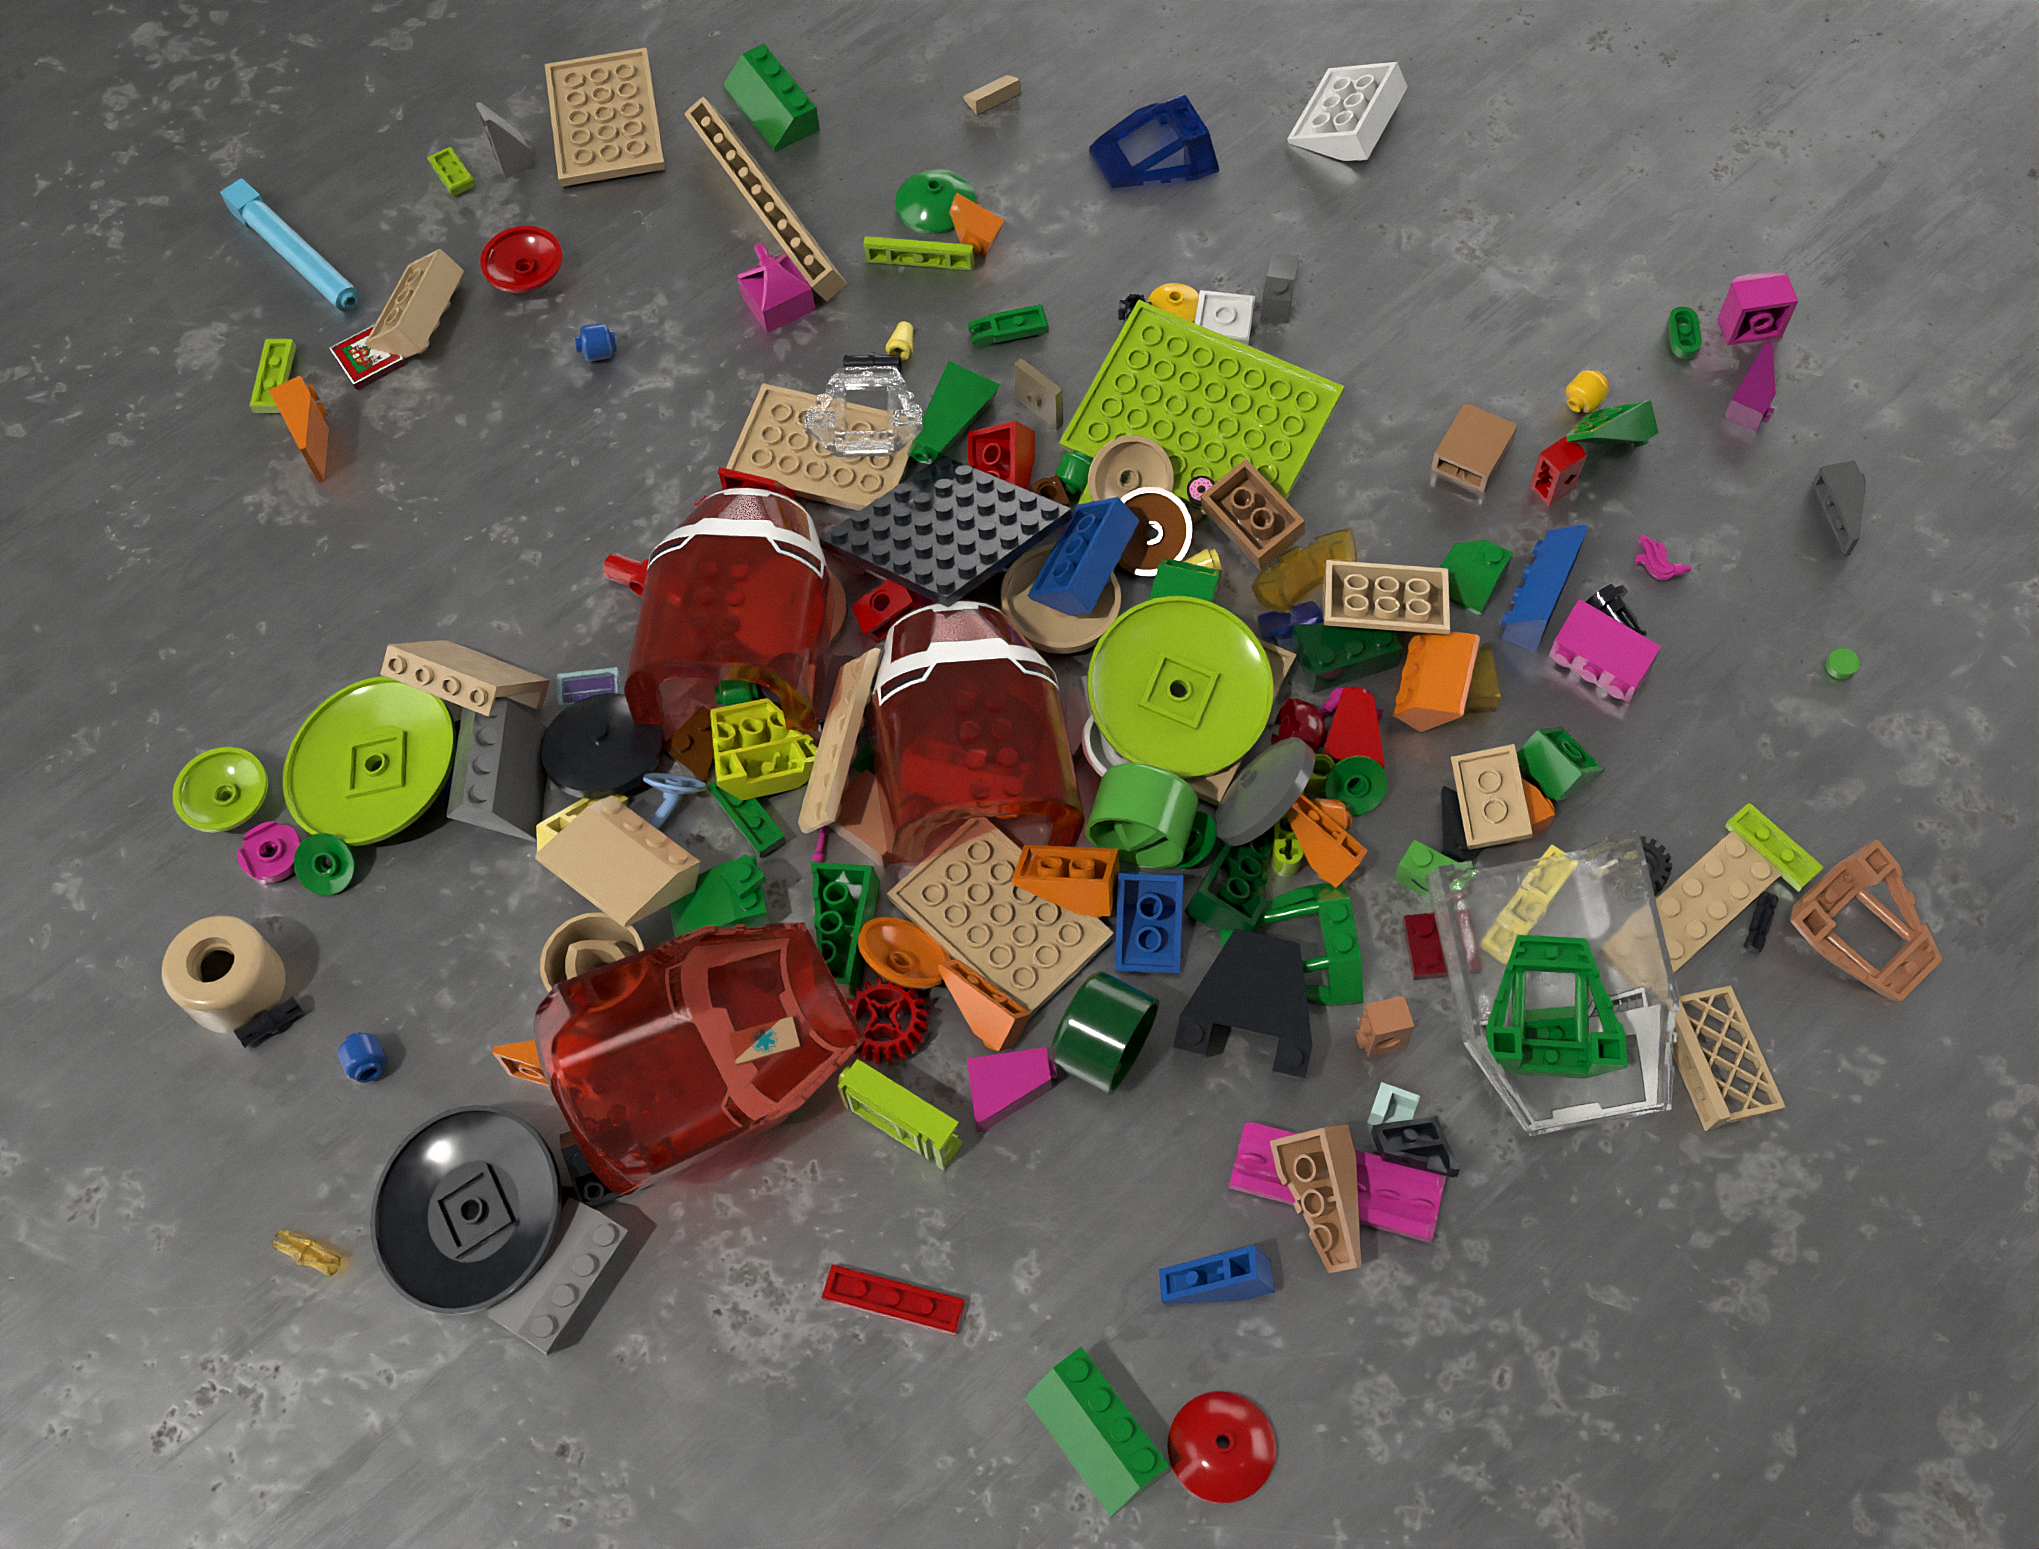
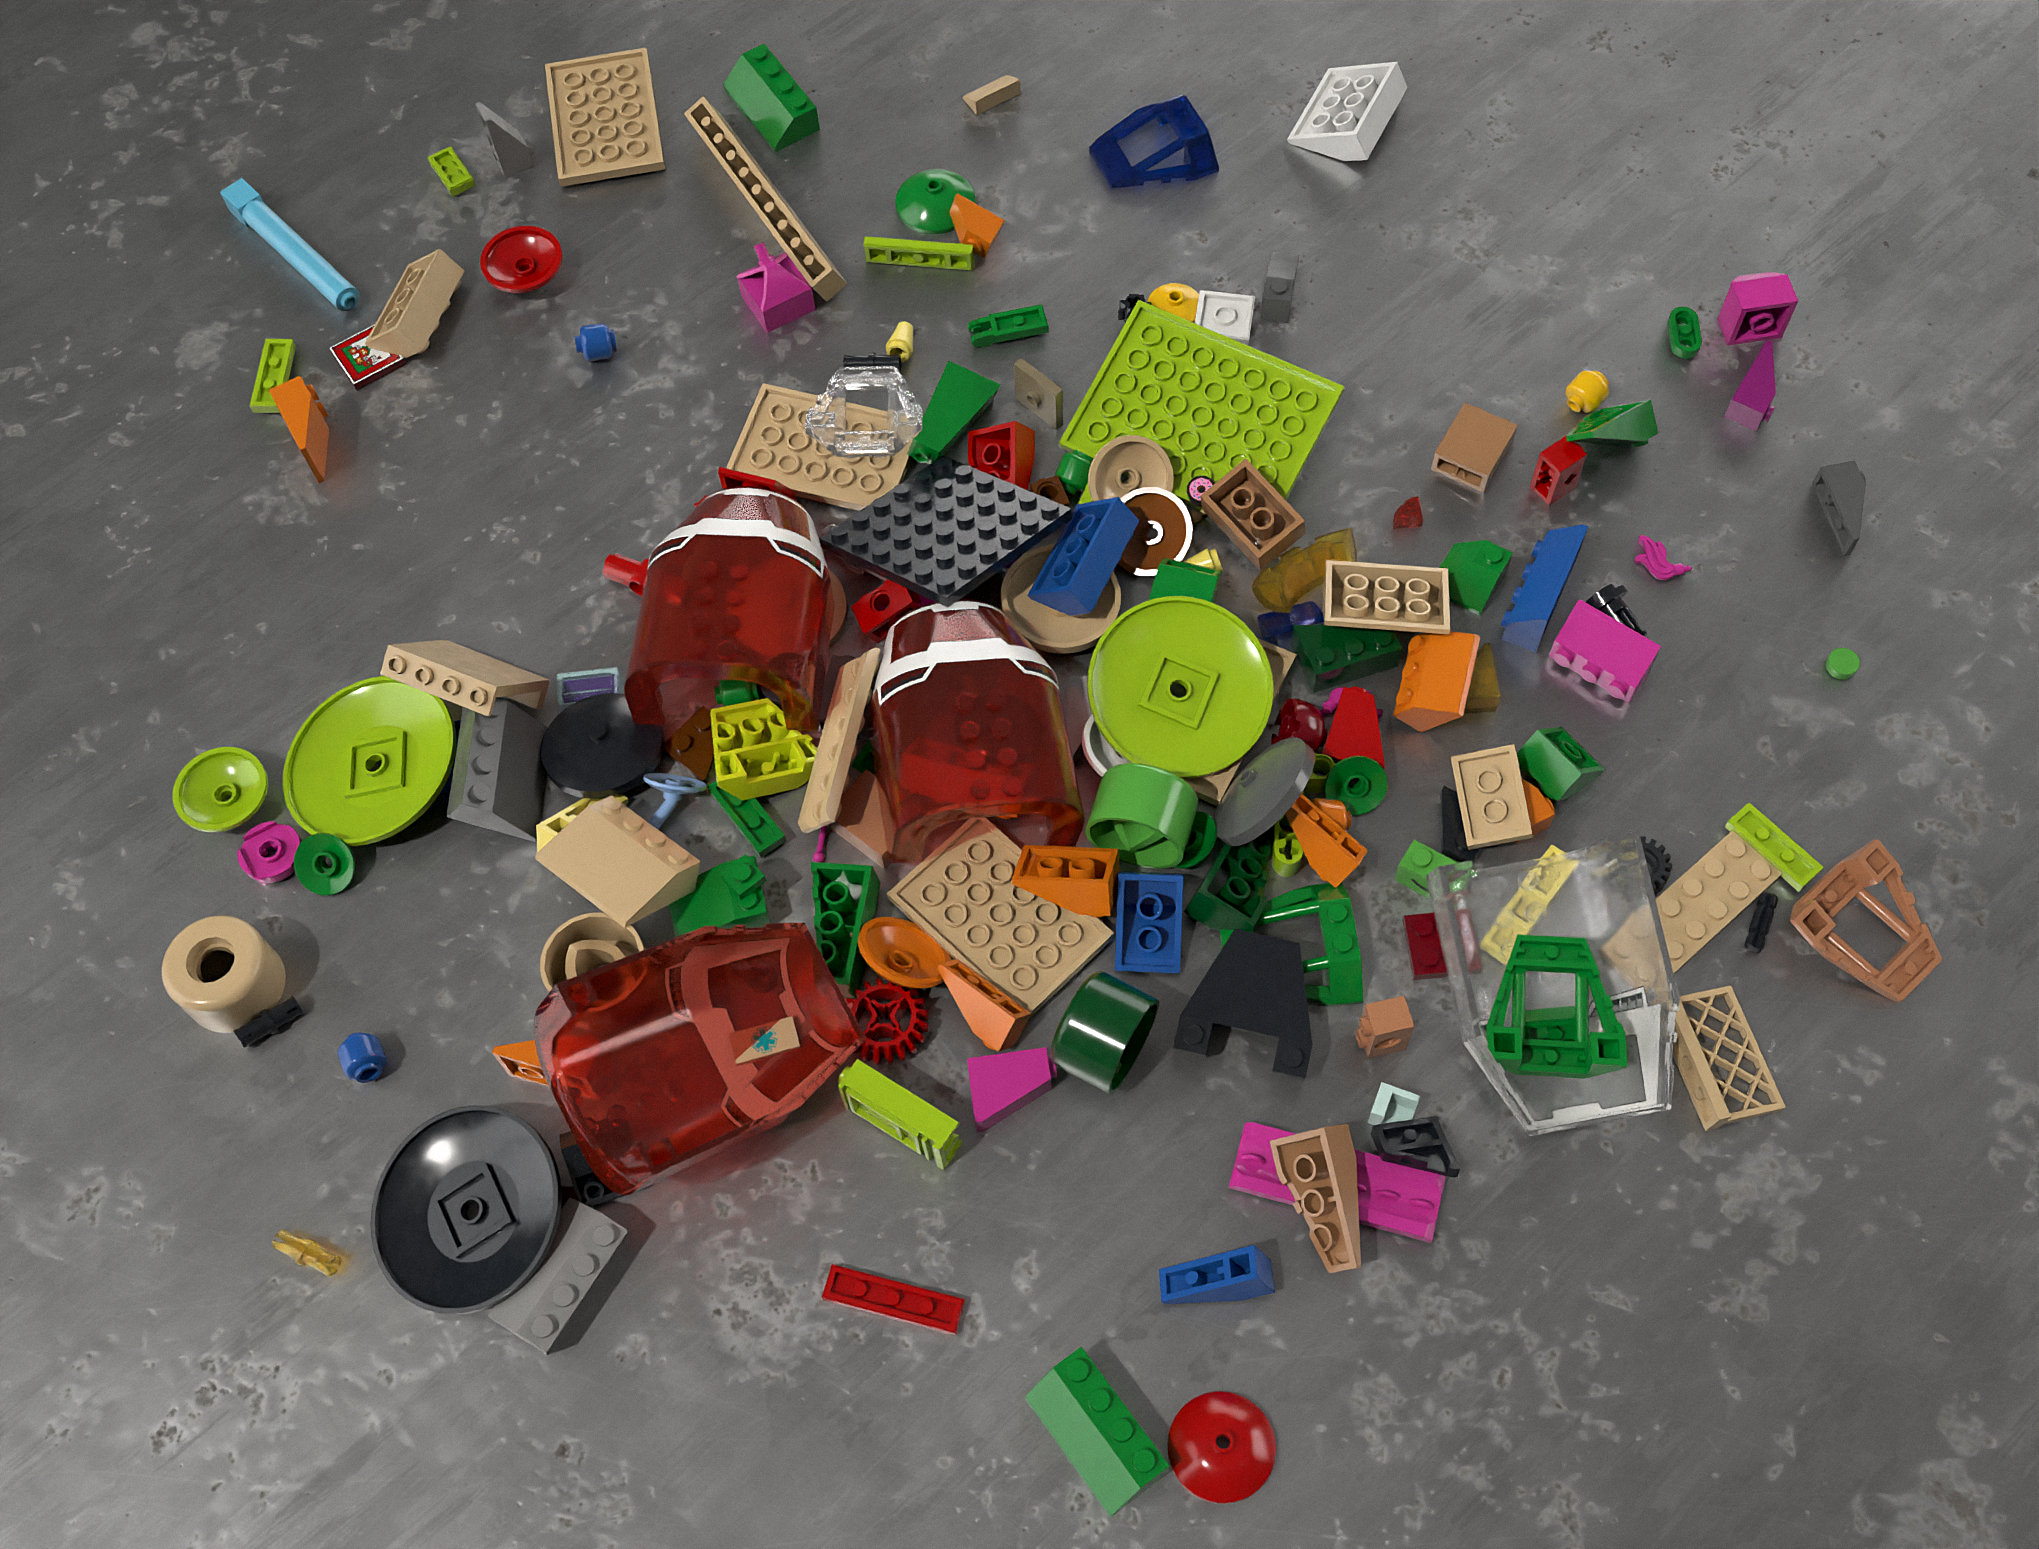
(1408, 514): none -> clear red tile

